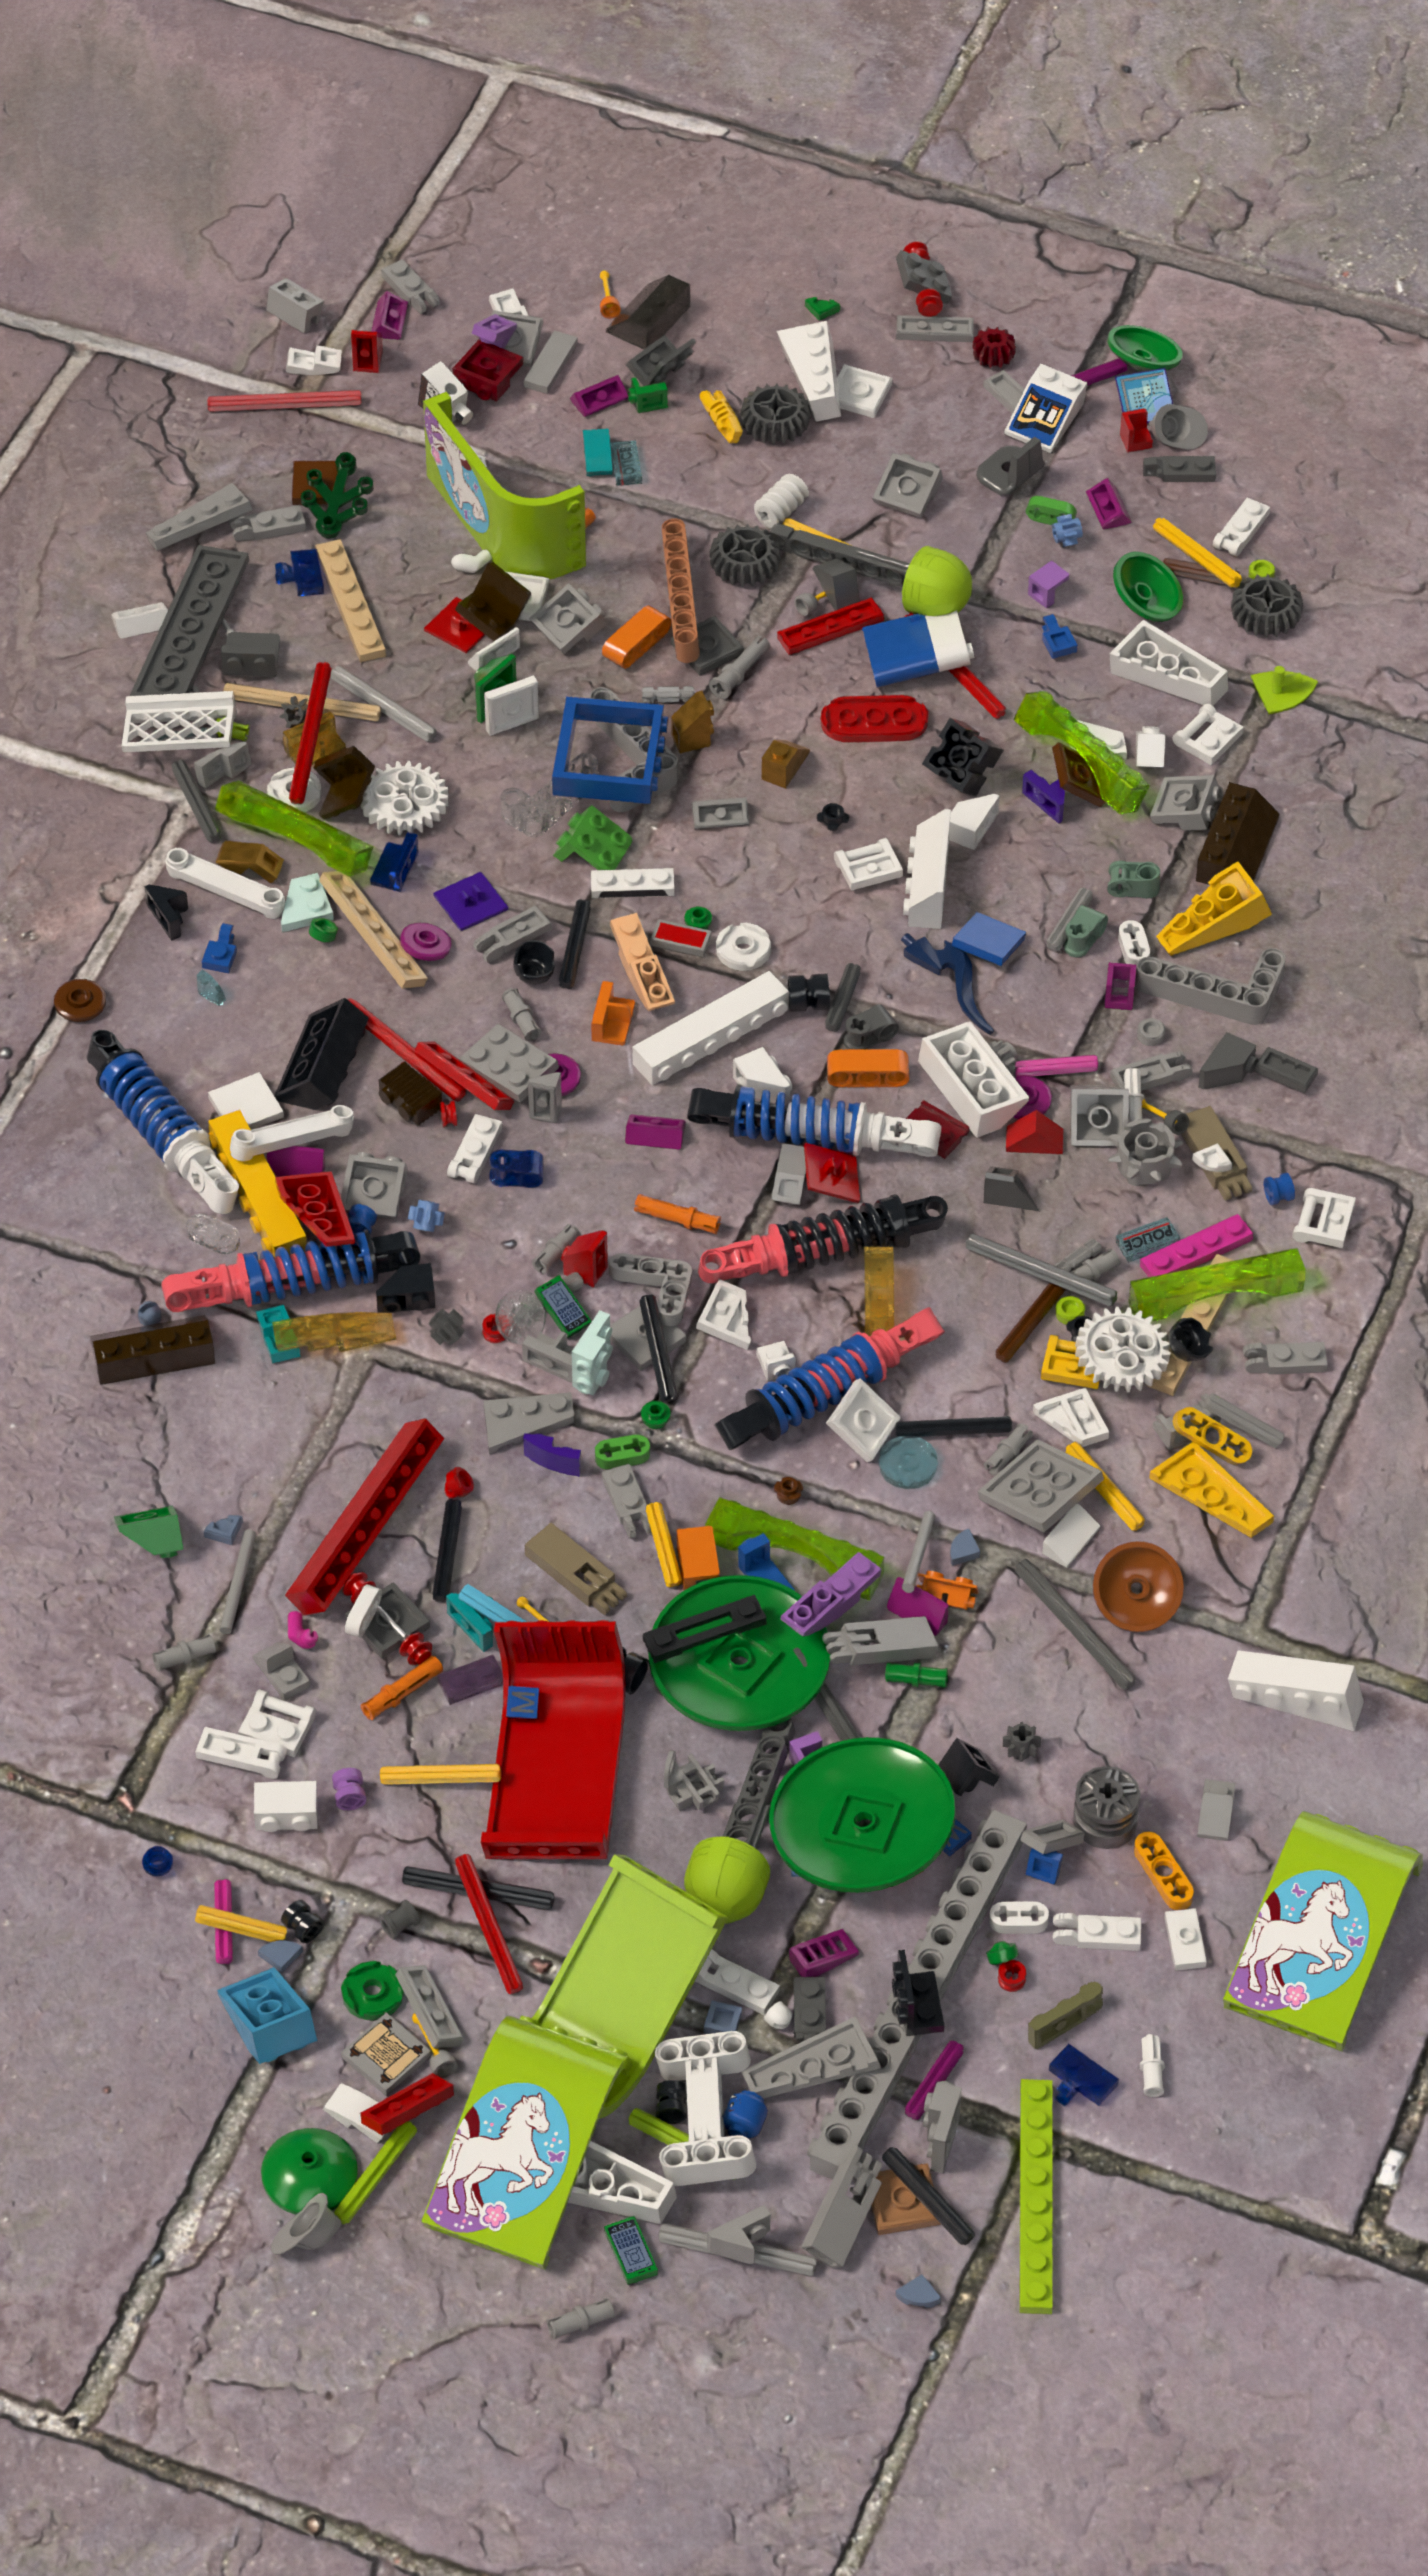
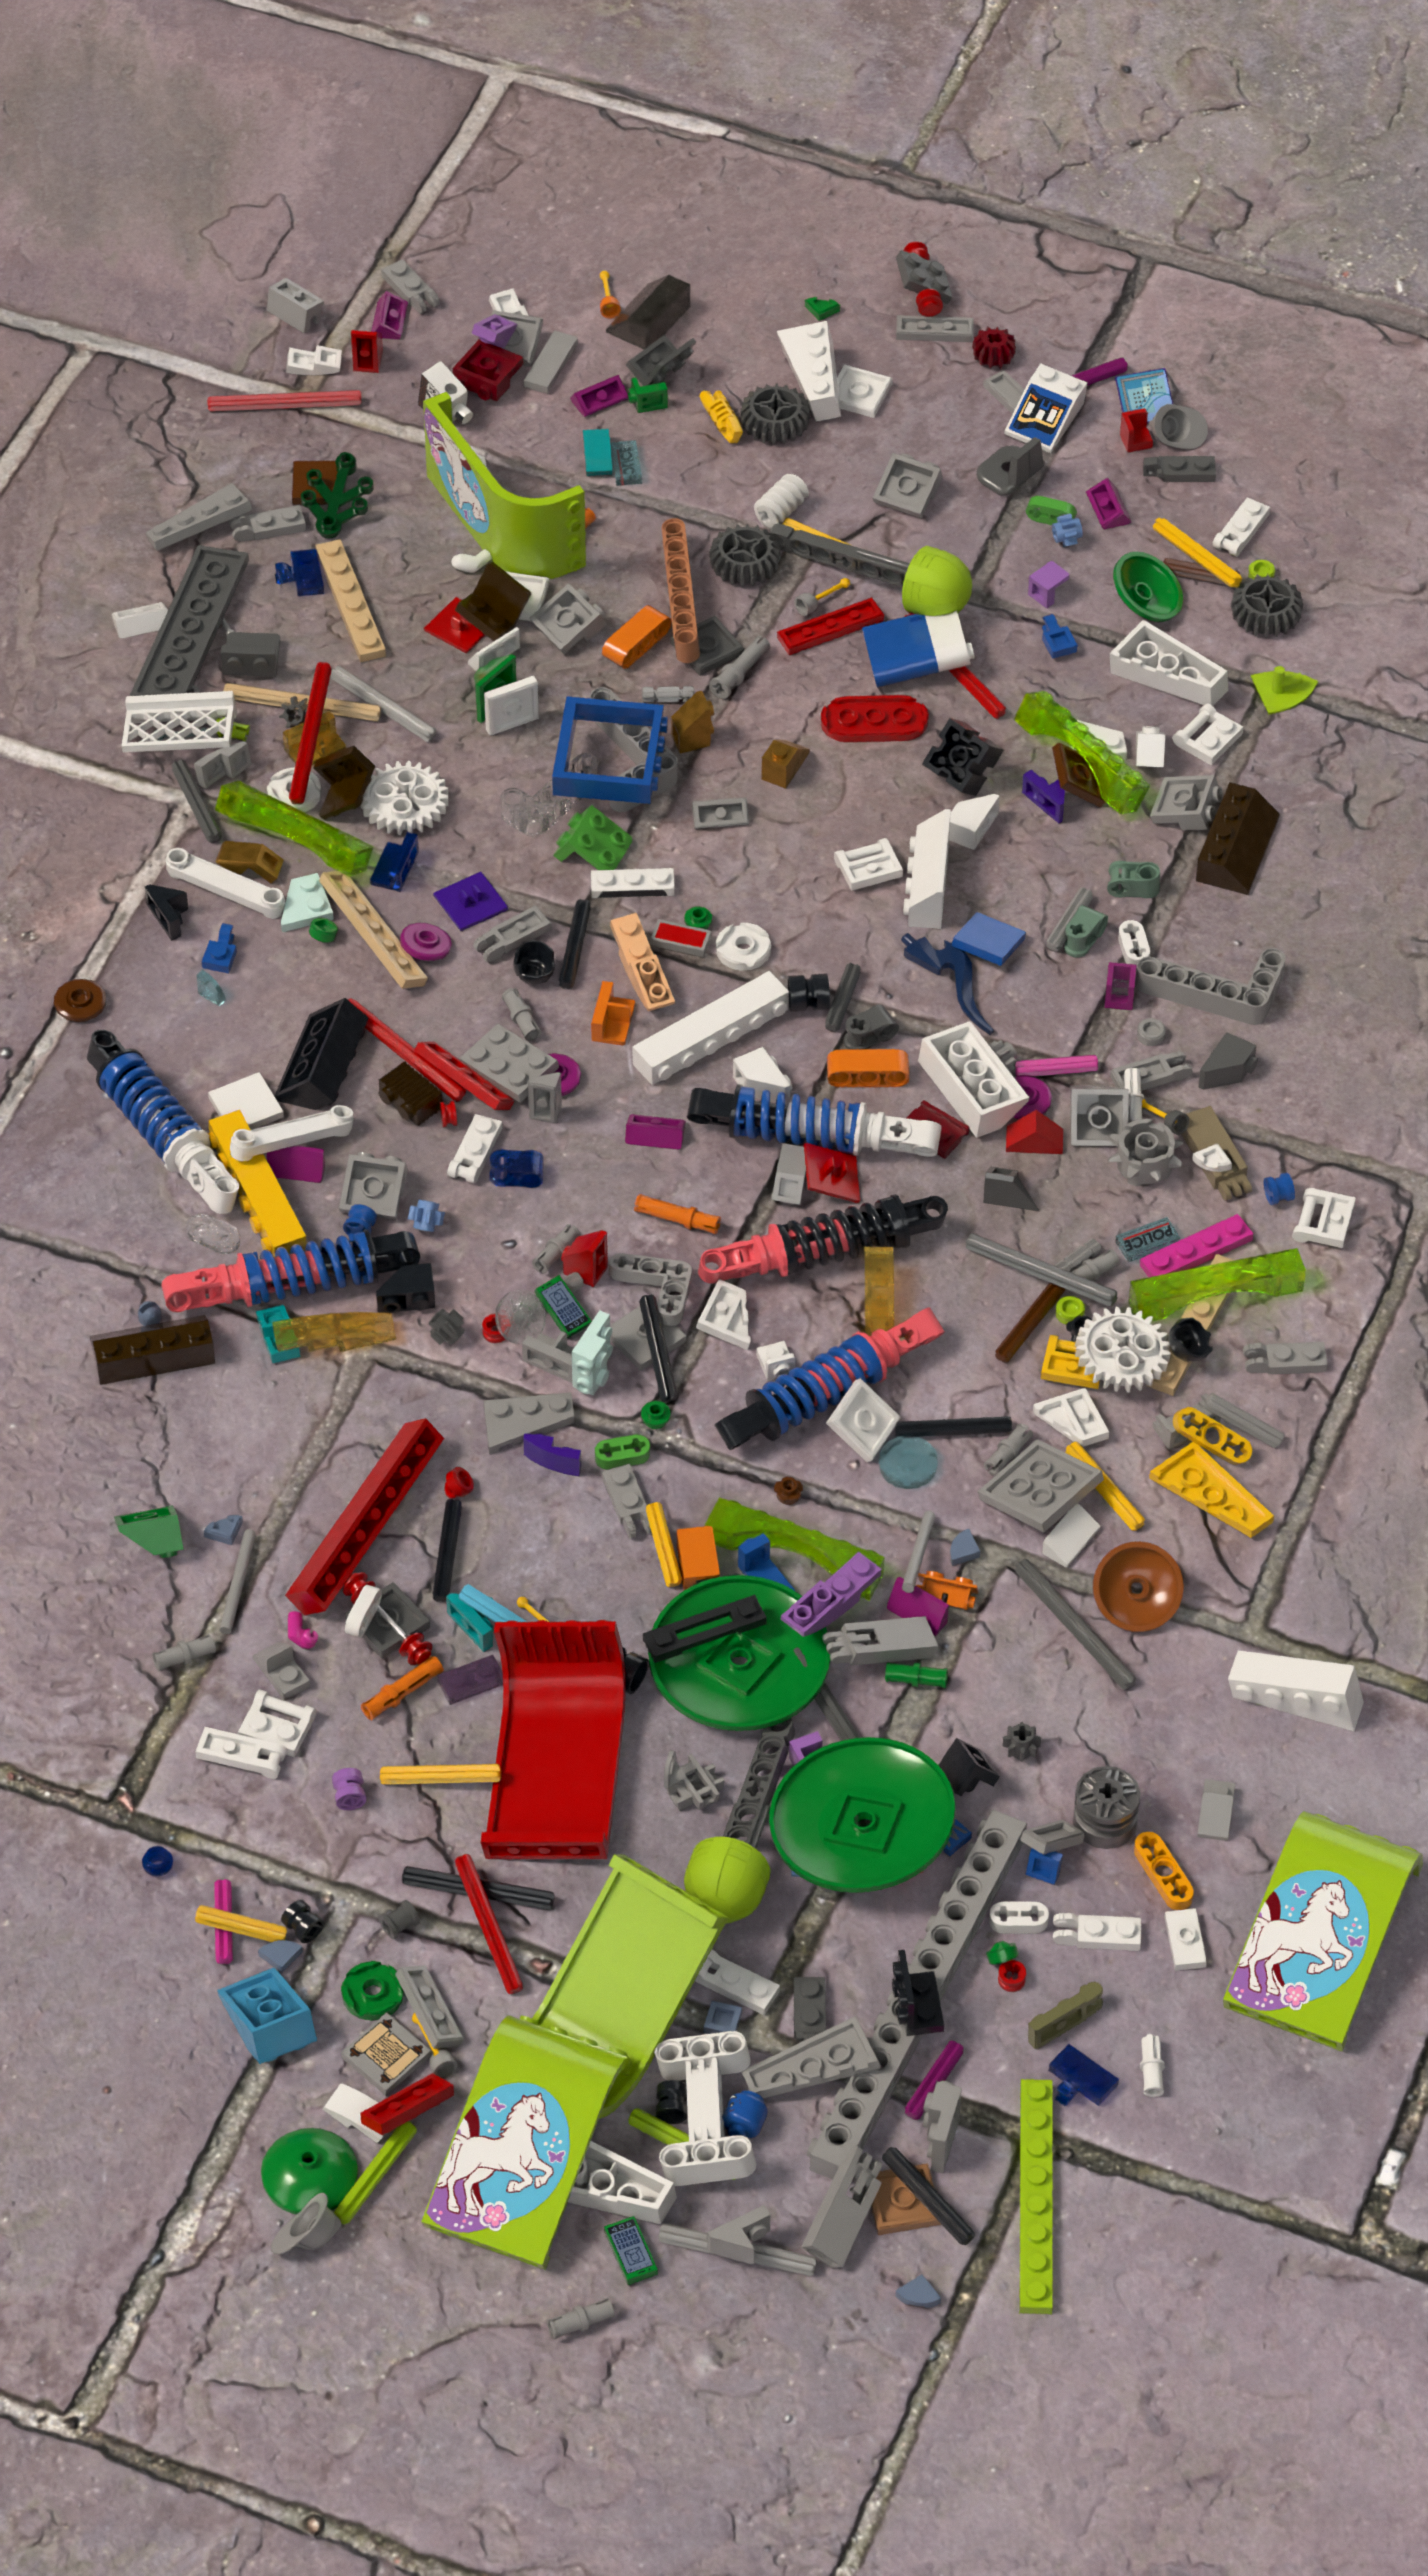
(285, 1806): white brick -> none
(317, 1205): red wedge -> none
(522, 1702): blue tile -> none
(563, 1558): dark tan hinge -> none
(778, 2016): white hinge -> none
(799, 1953): magenta slope -> none
(832, 816): black plate -> none
(838, 582): dark grey slope -> none
(1144, 348): green dish -> none
(1223, 909): yellow wedge -> none
(1286, 1070): dark grey plate -> none

